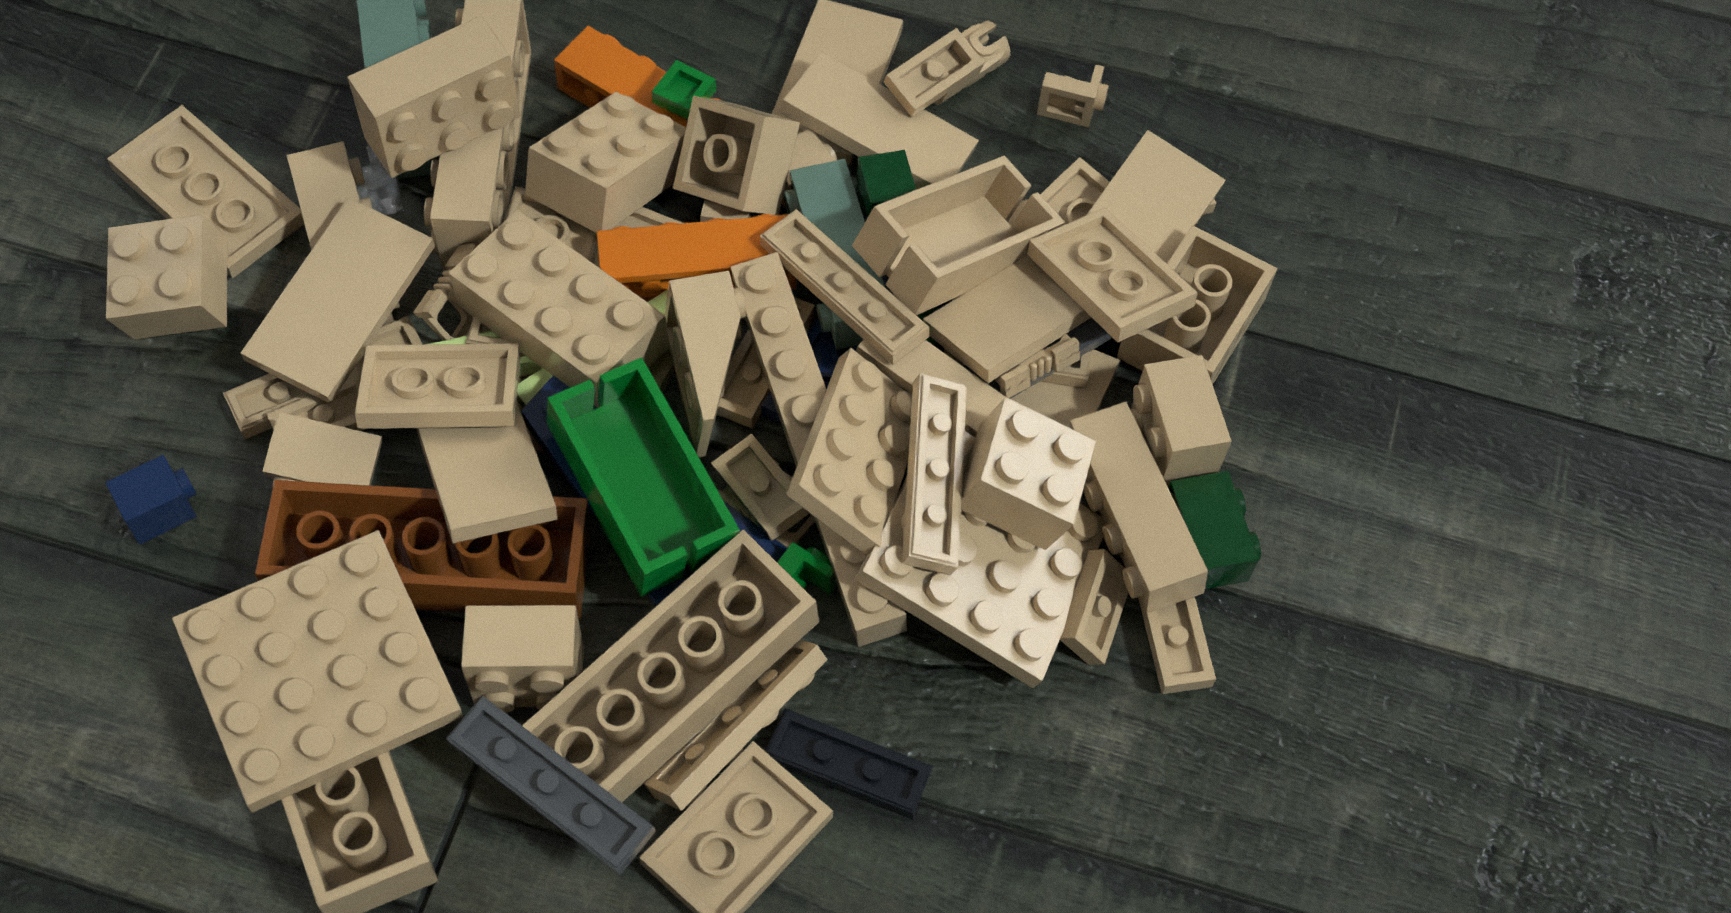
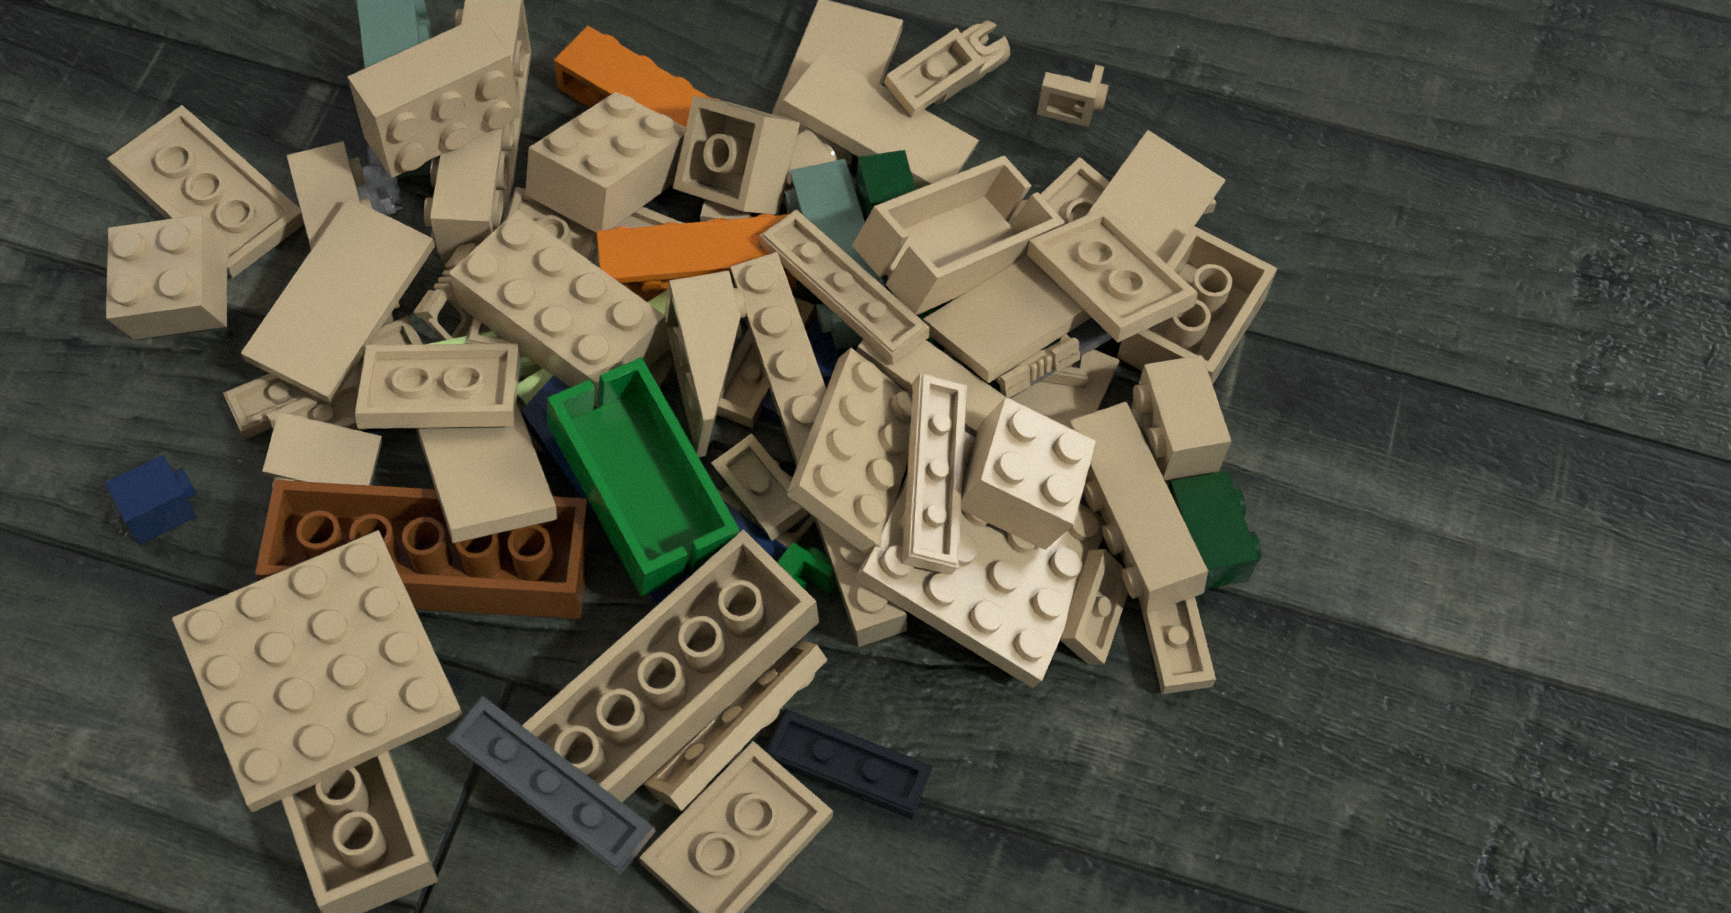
(521, 653): tan brick -> none
(679, 86): green plate -> none

